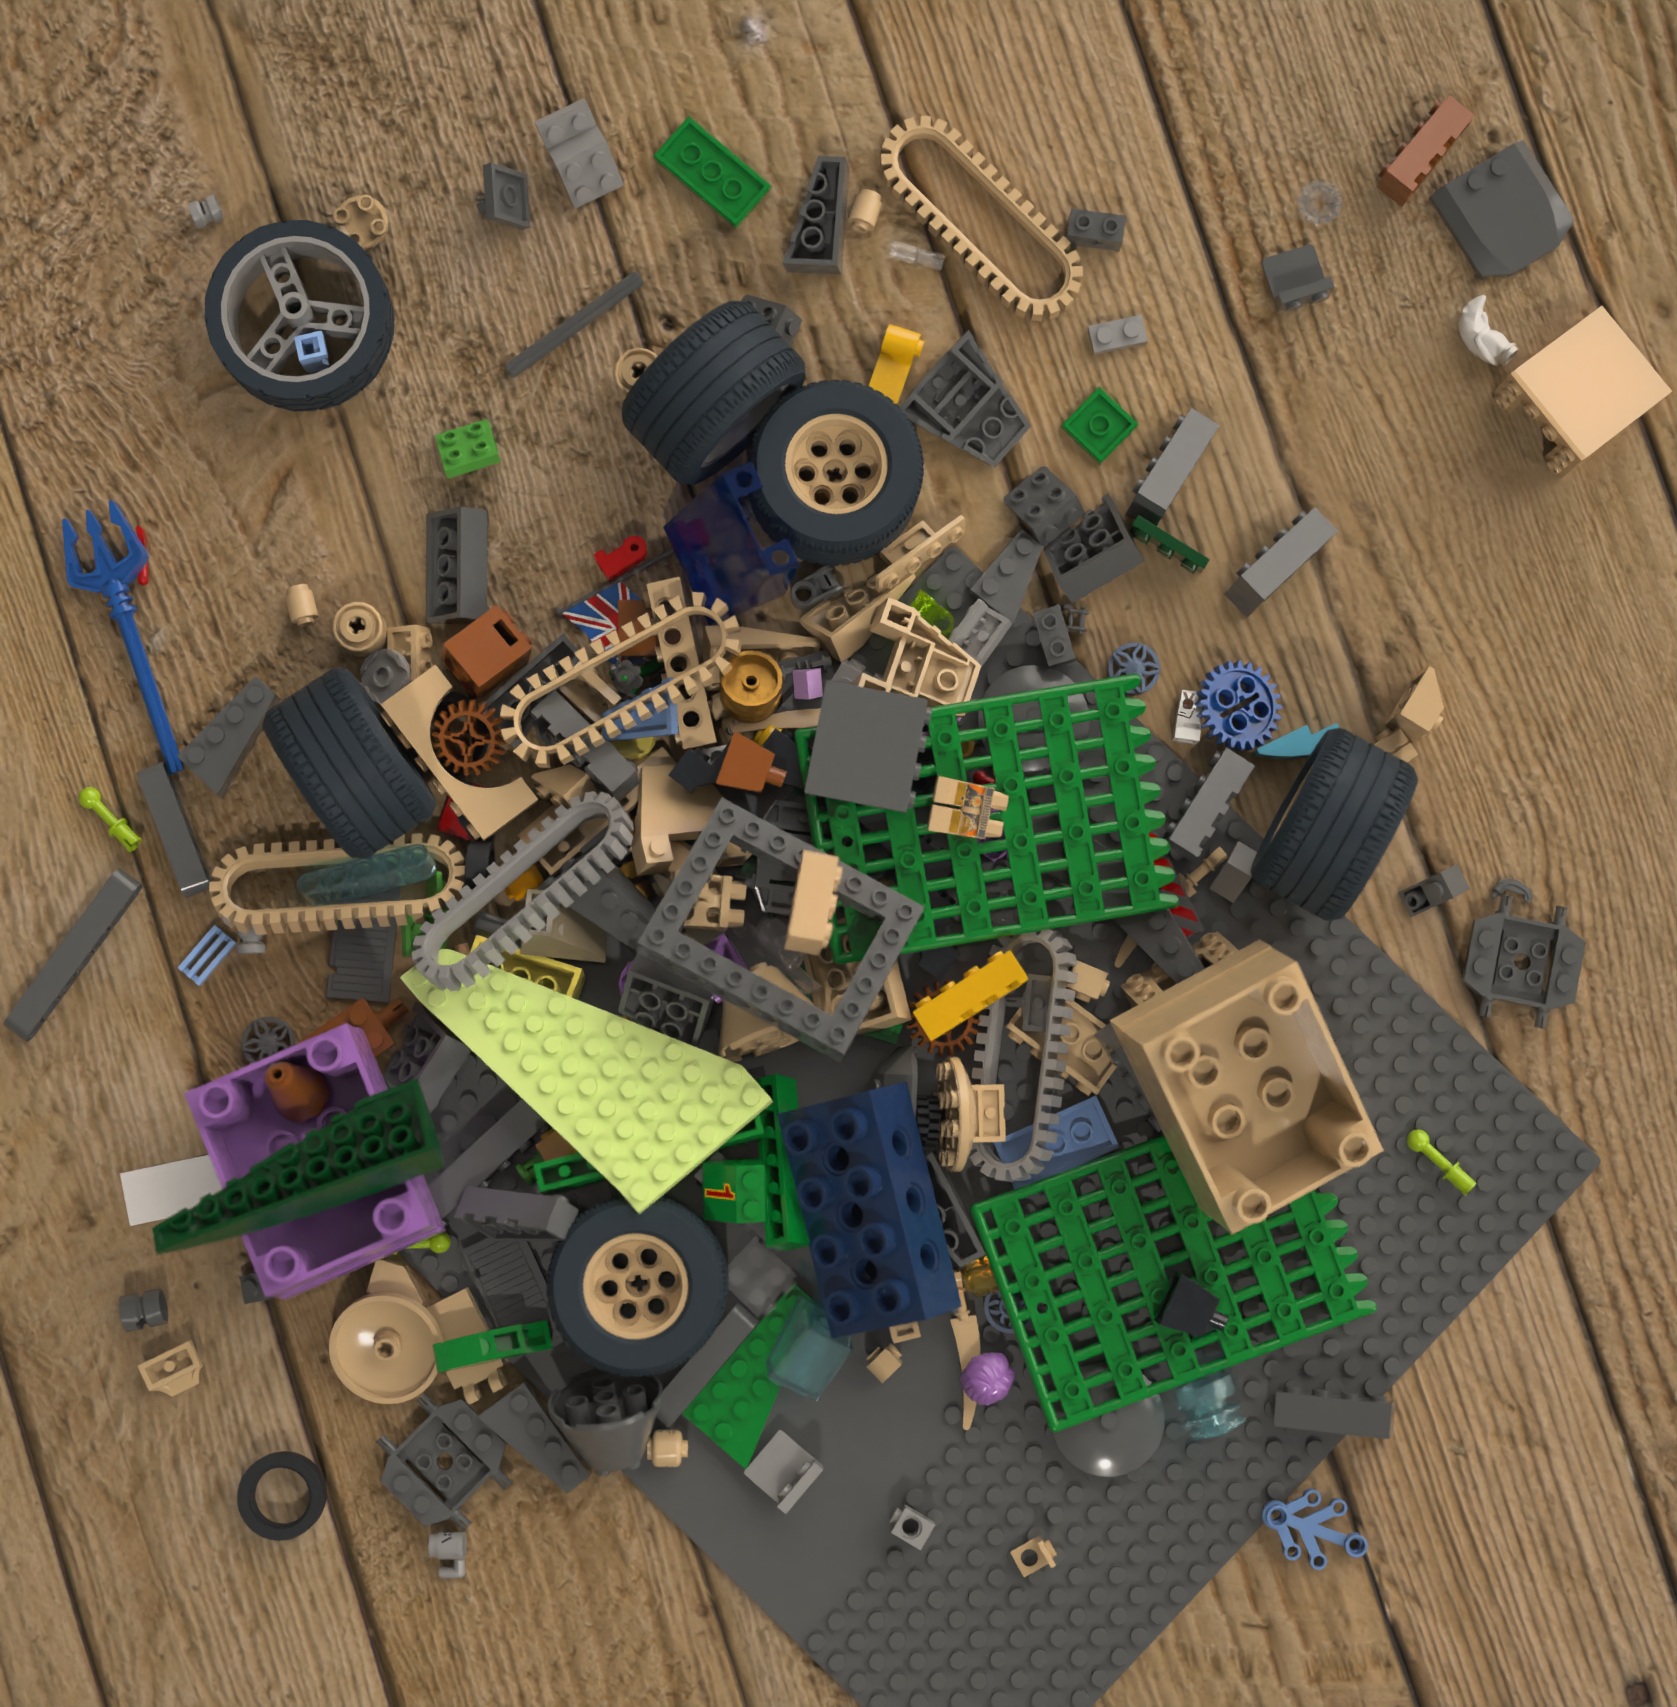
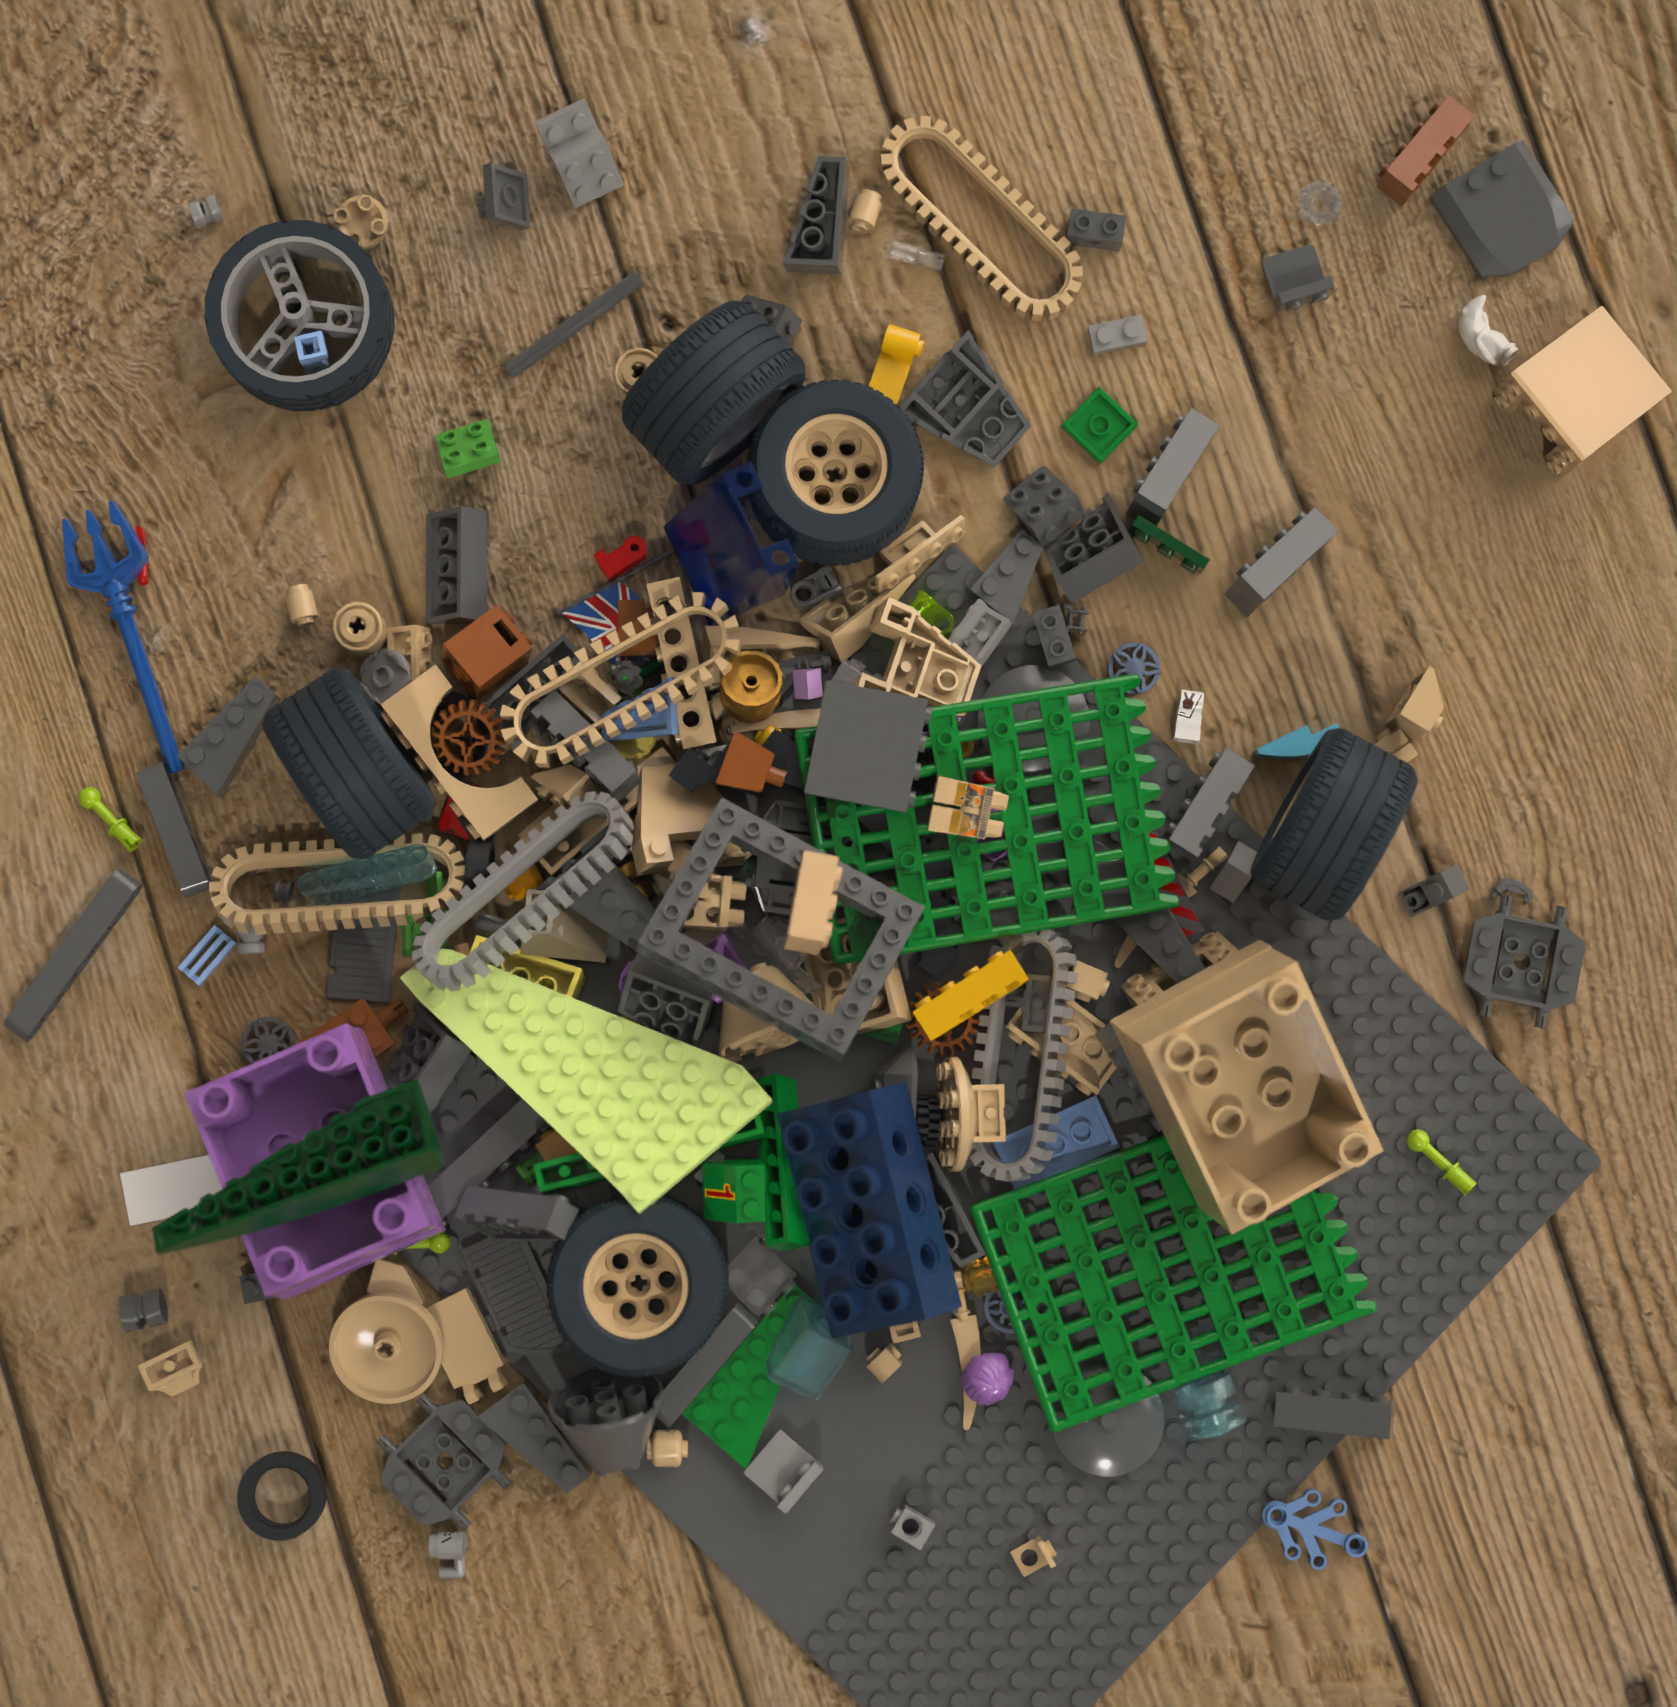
(283, 891): none -> dark grey bush
(297, 1090): dark orange cone -> none
(492, 1346): green slope -> none
(712, 172): green plate -> none
(1189, 1308): black torso -> none
(1226, 682): blue gear -> none

